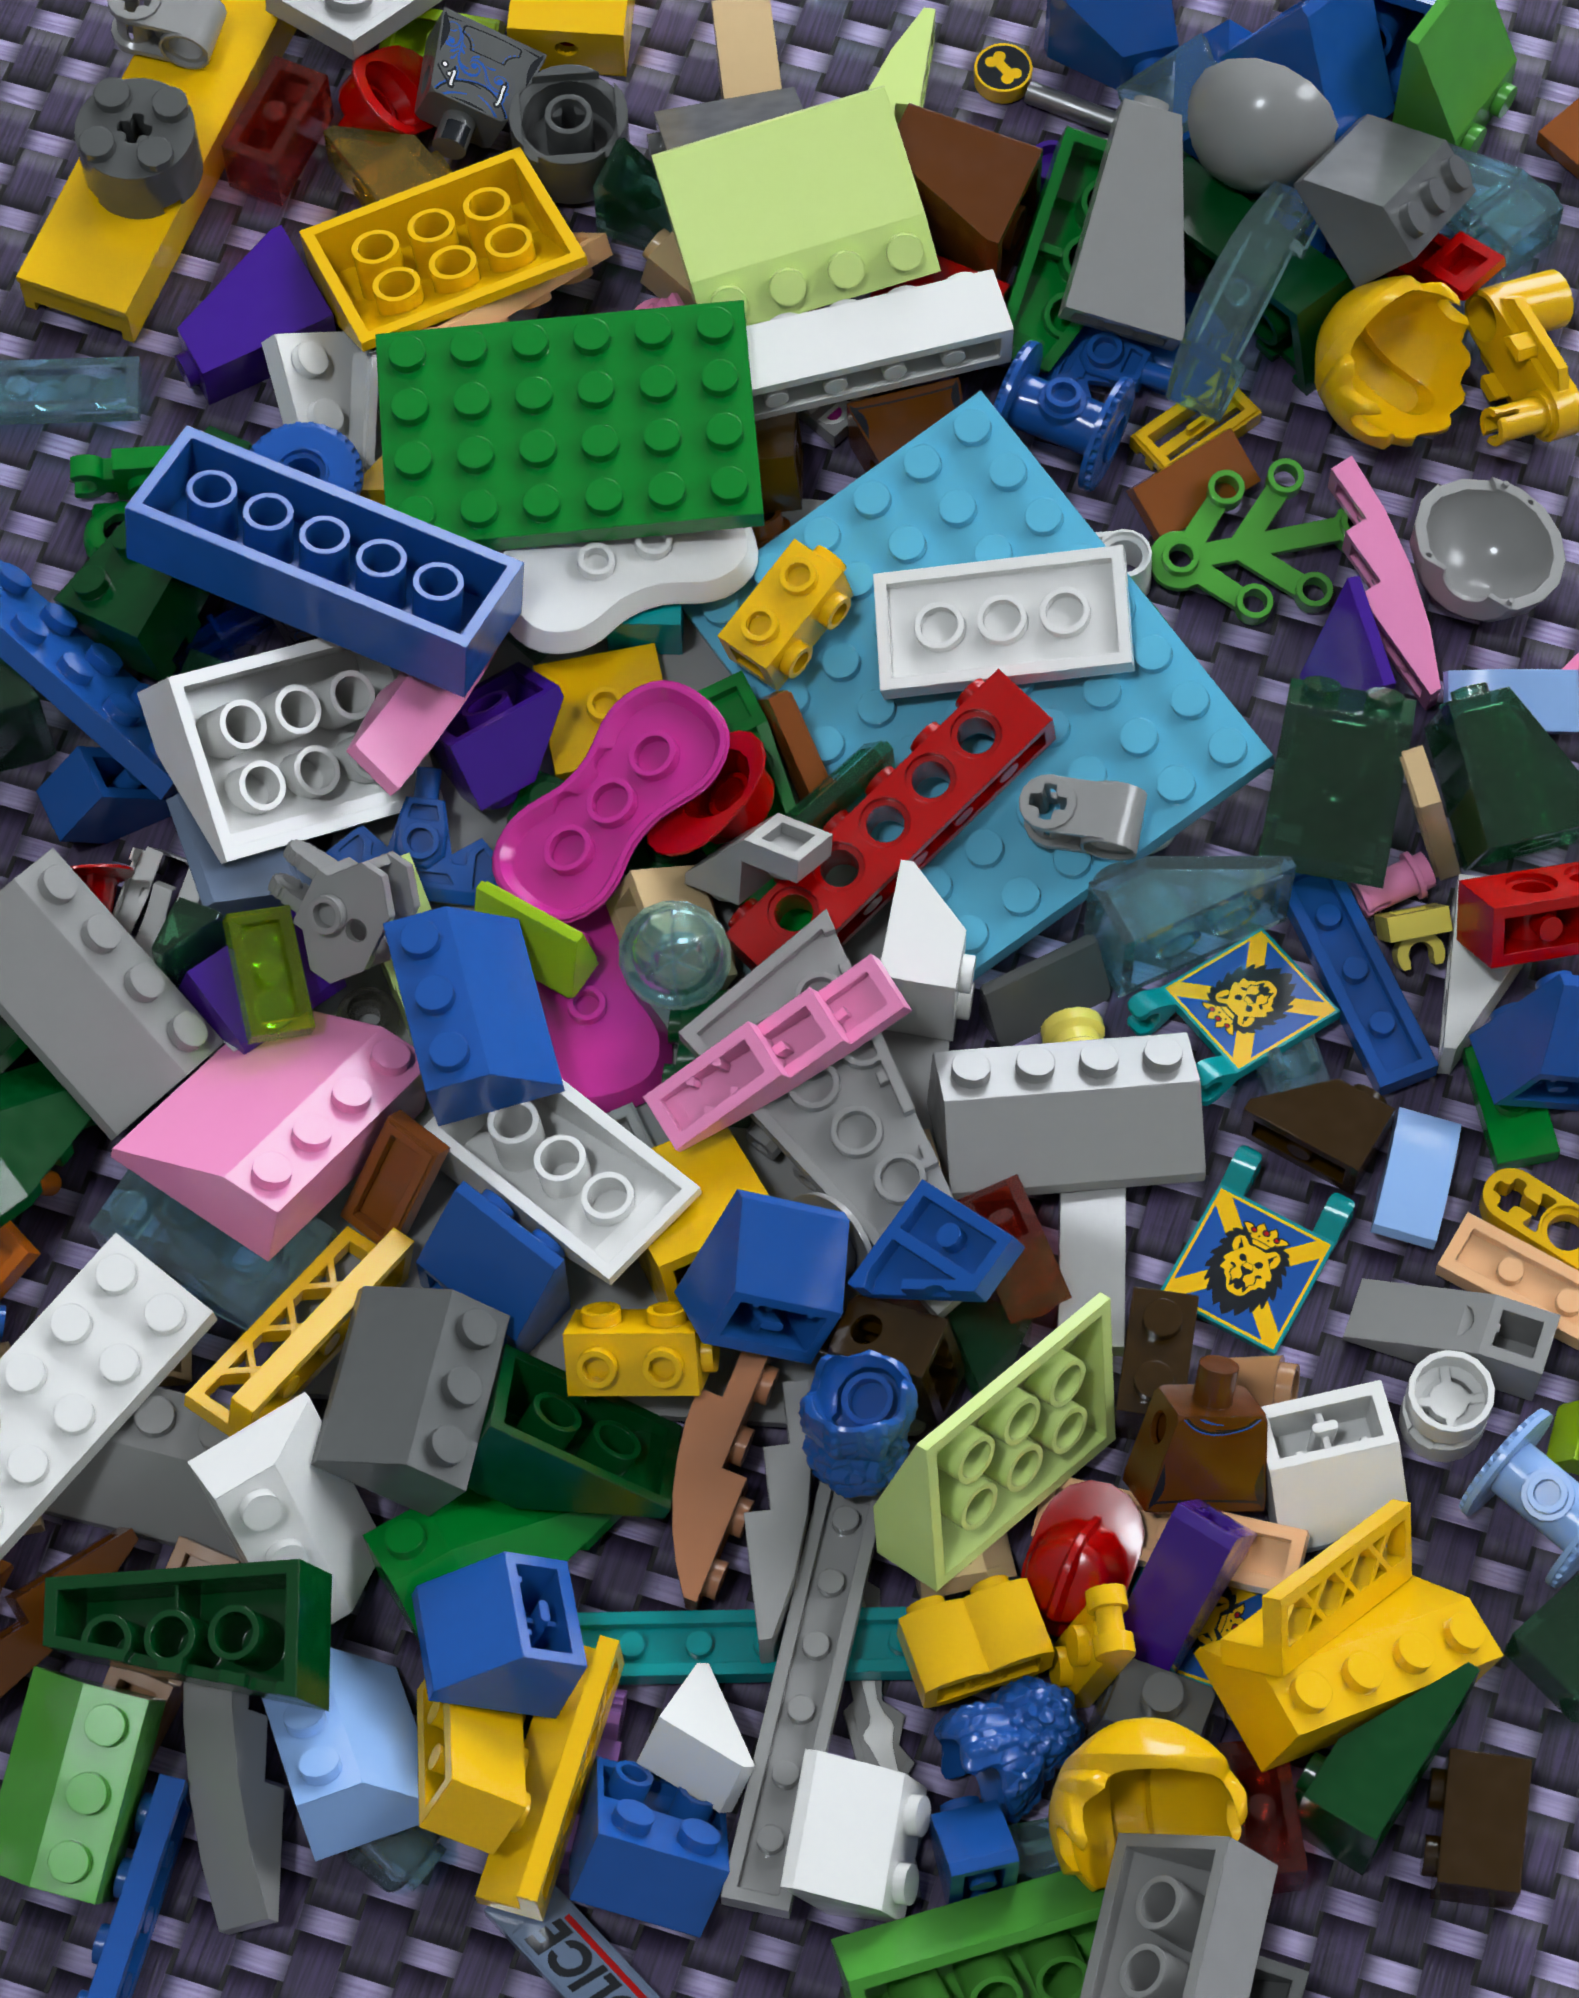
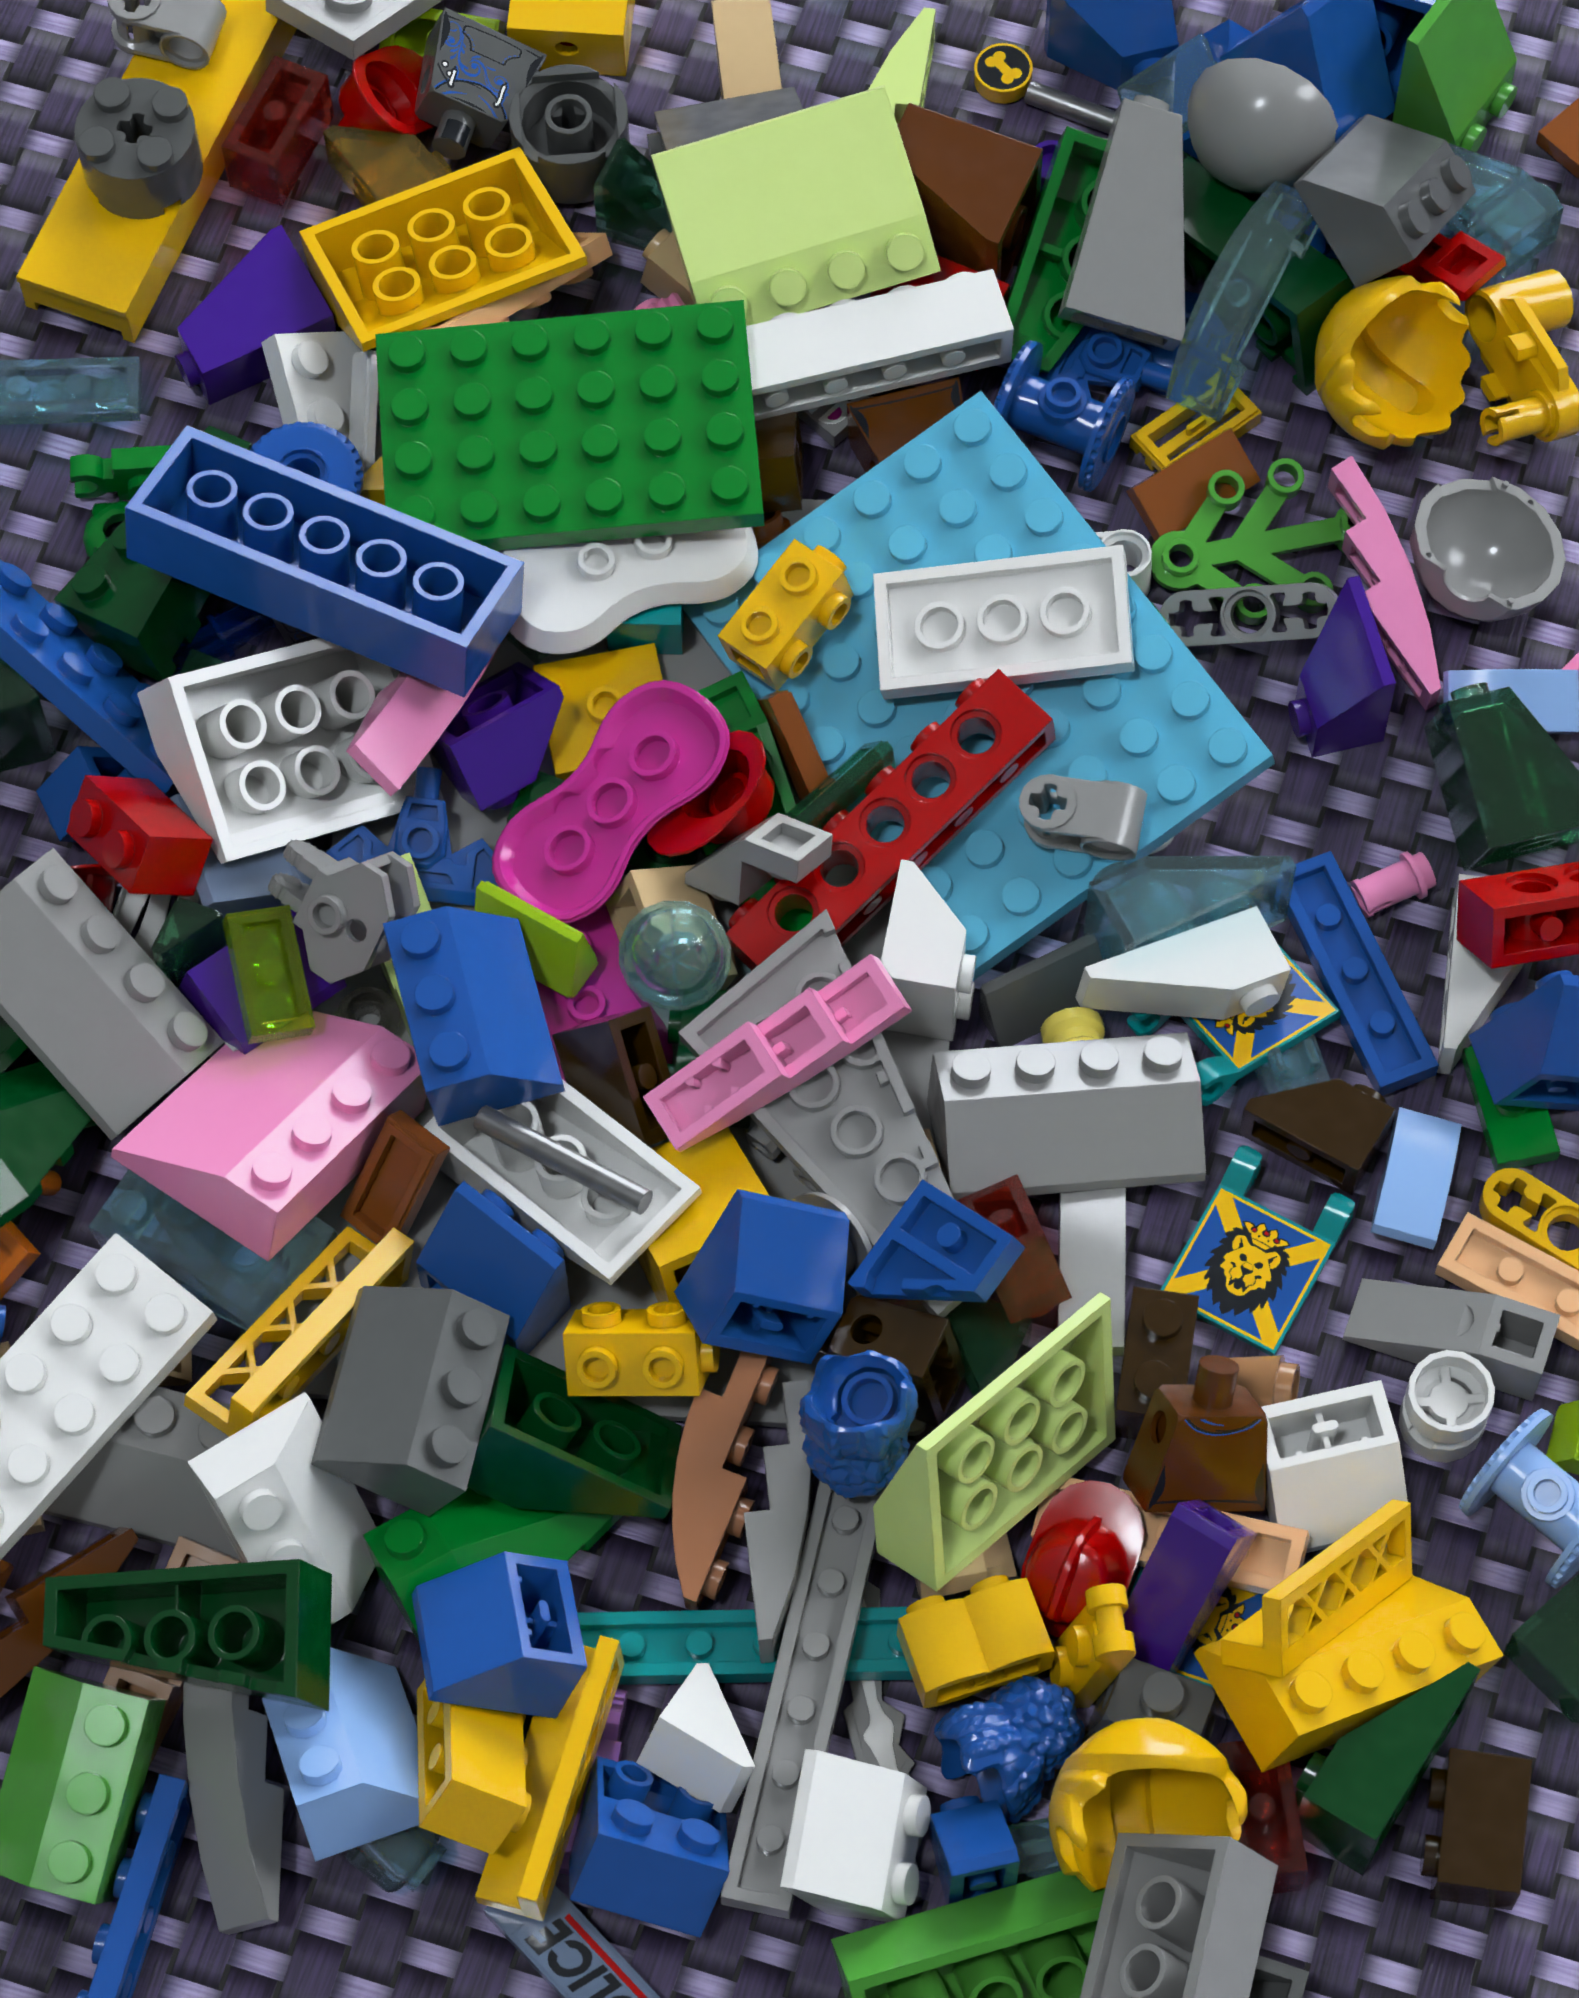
(139, 835): none -> red brick
(563, 1159): none -> flat silver bar
(615, 1065): none -> dark brown slope
(1196, 973): none -> white slope
(1204, 601): none -> light grey beam
(1338, 779): clear green slope -> none
(1414, 926): light yellow tile -> none
(1429, 813): tan tile -> none

